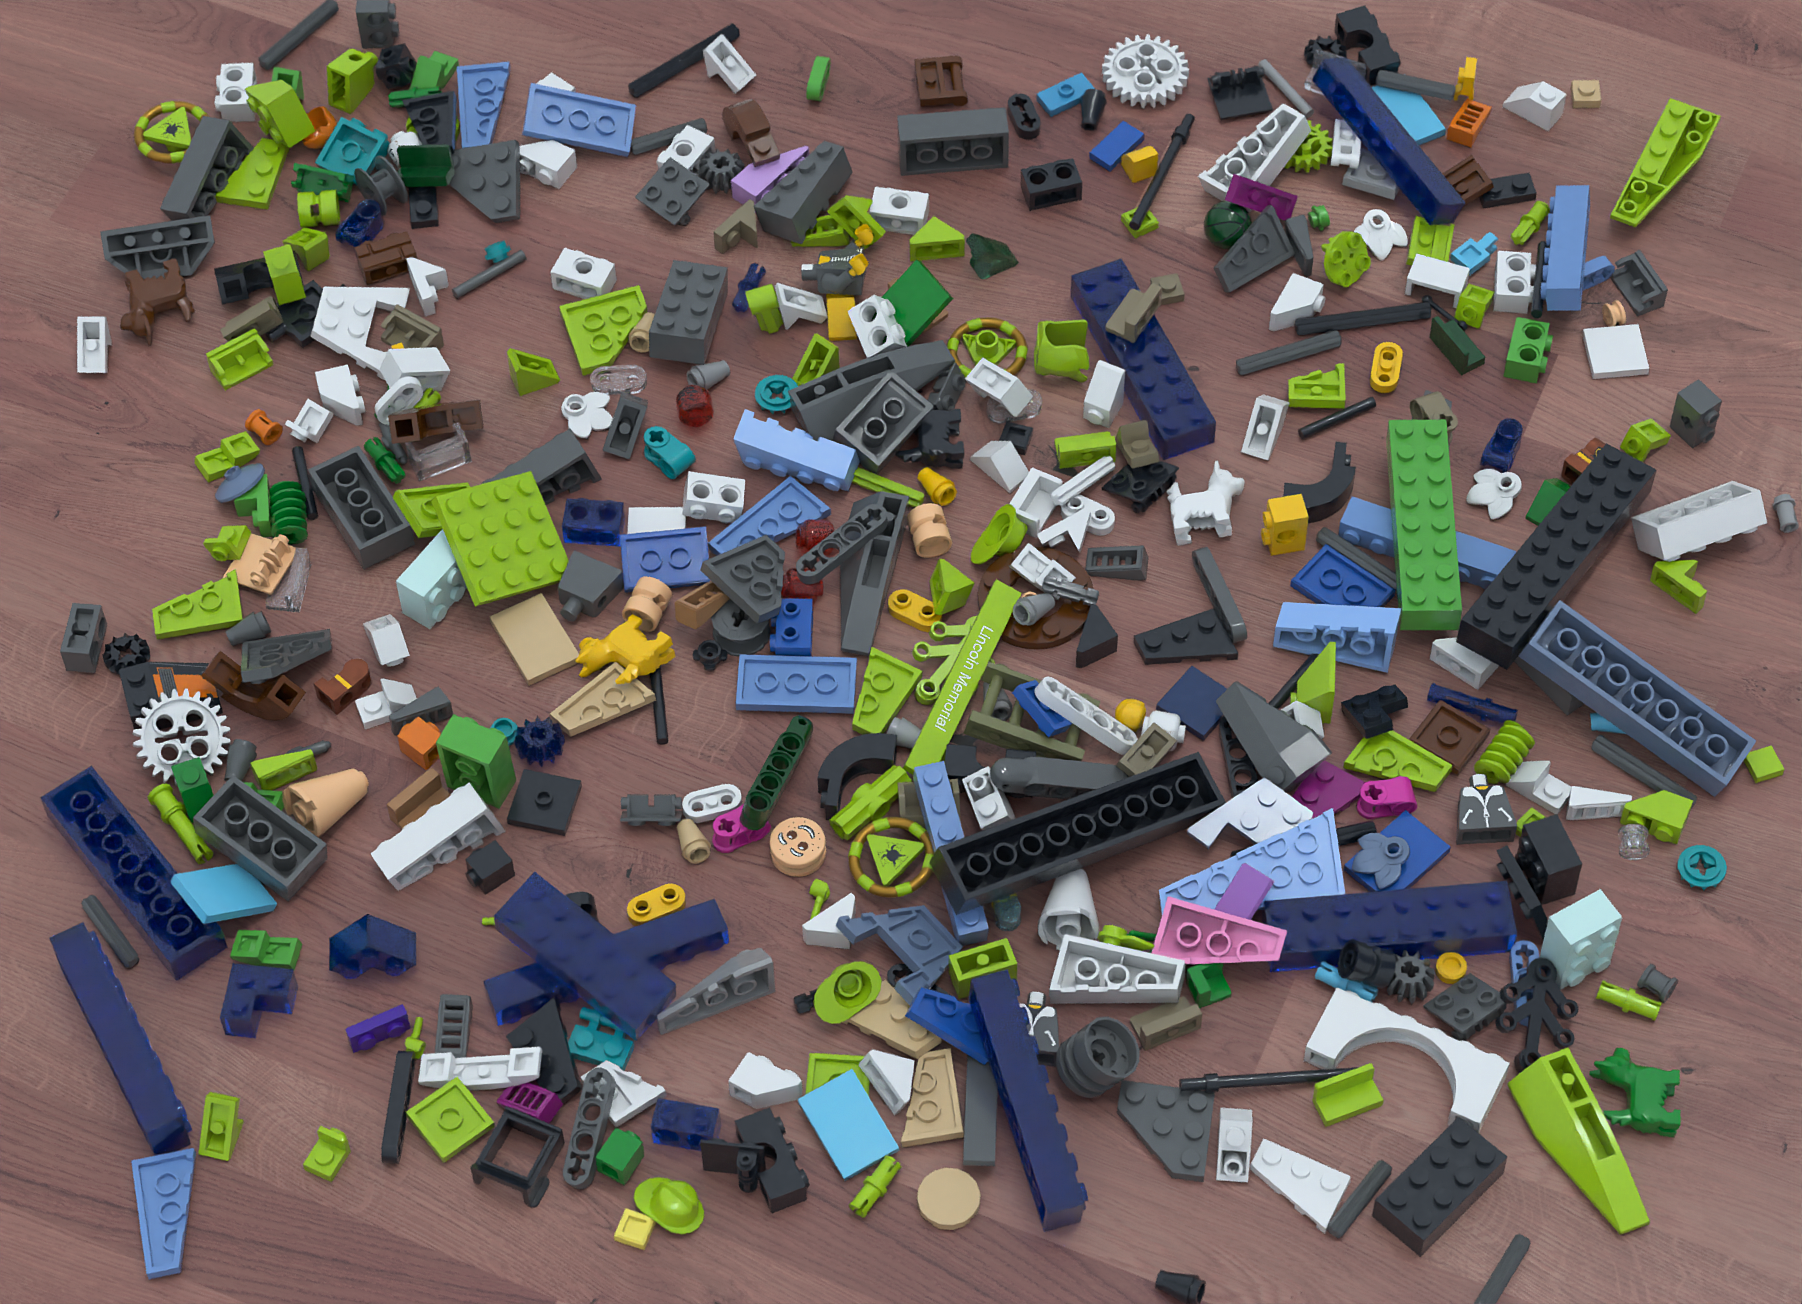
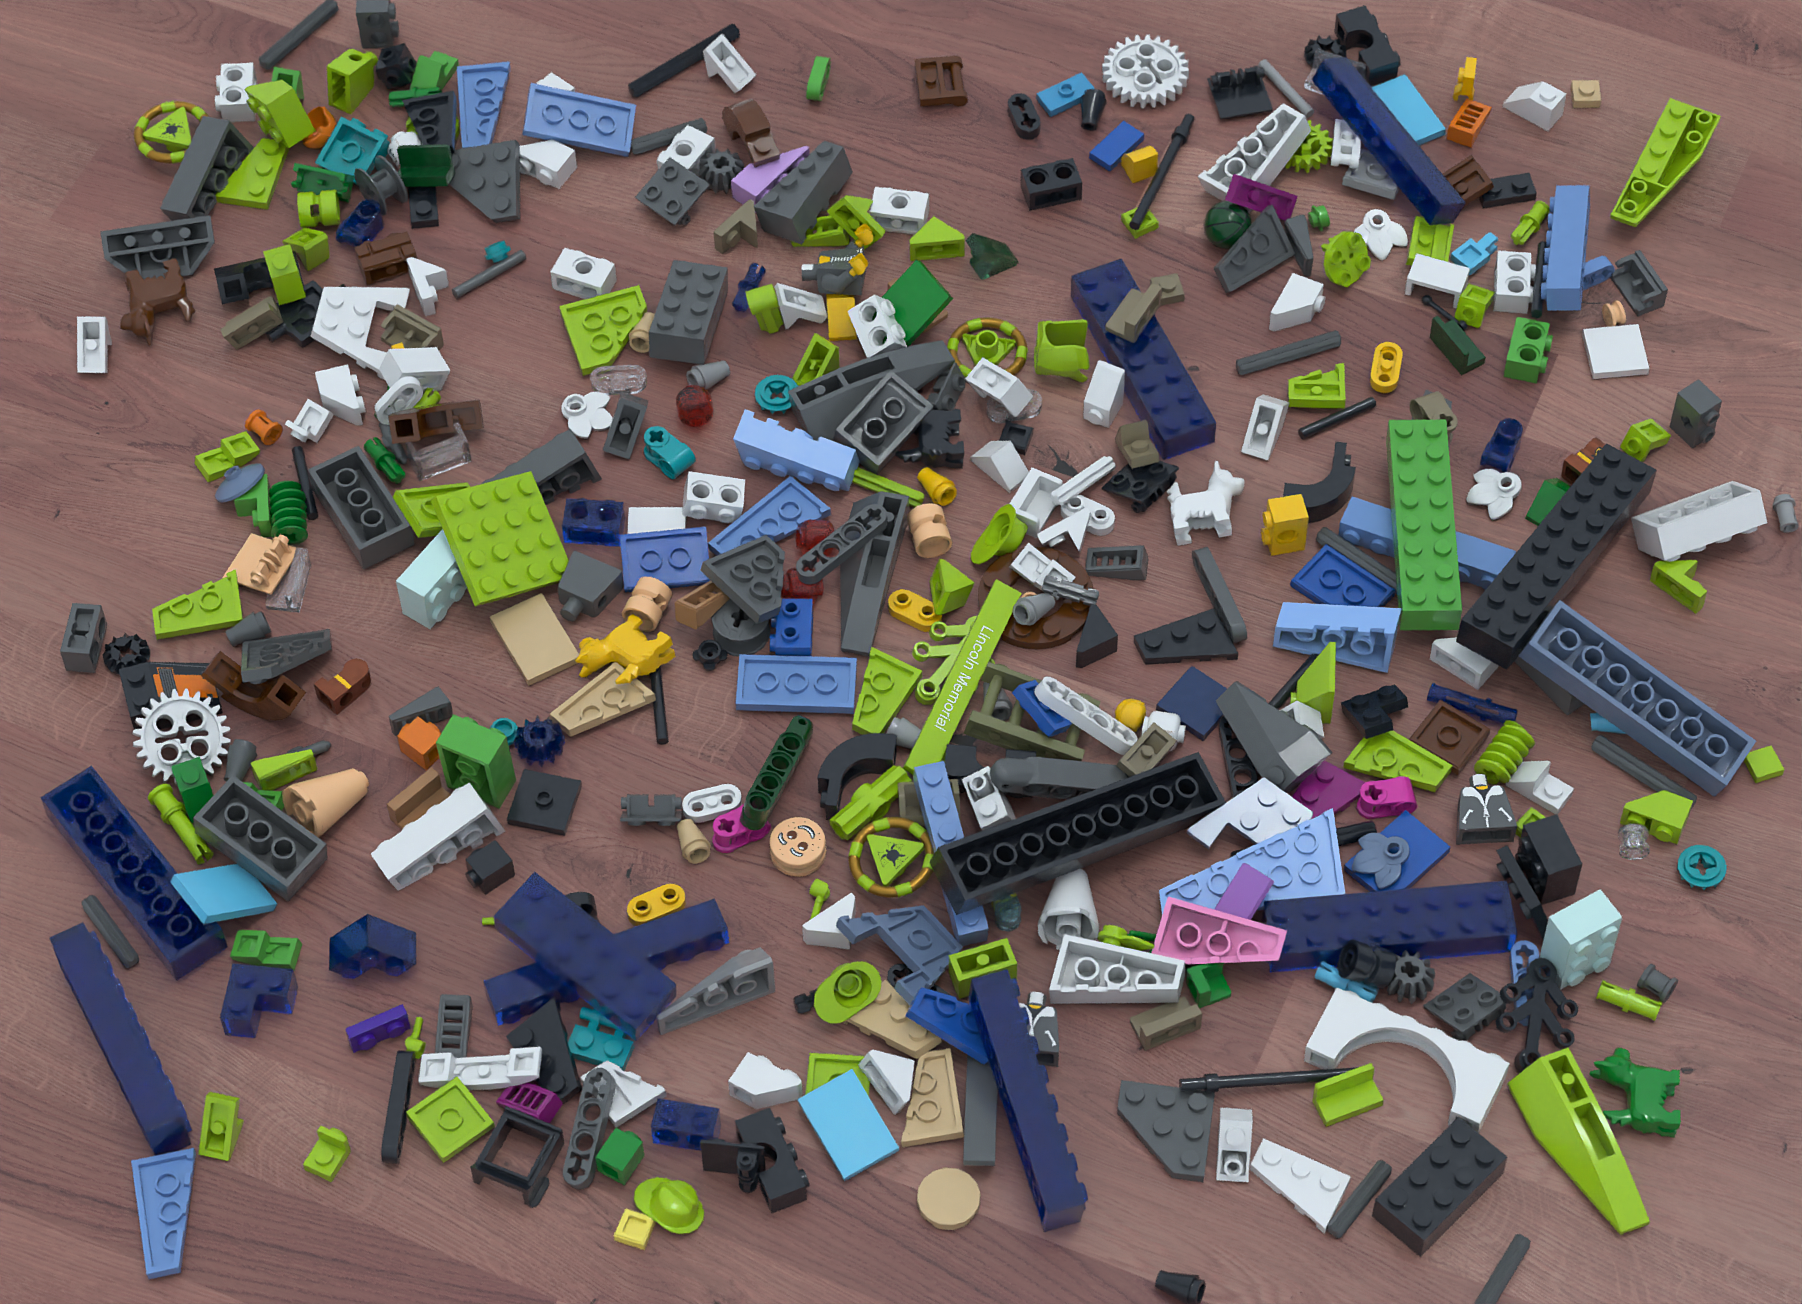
(229, 543): lime bracket -> none
(239, 359): lime hinge -> none
(378, 706): white slope -> none
(386, 640): white slope -> none
(530, 371): lime slope -> none
(875, 1186): lime pin -> none
(953, 141): dark grey brick -> none
(1084, 449): lime panel -> none
(1097, 1057): dark grey wheel -> none
(1363, 318): black axle -> none
(1416, 85): dark grey axle -> none
(1451, 967): yellow tile -> none
(1594, 804): white slope -> none

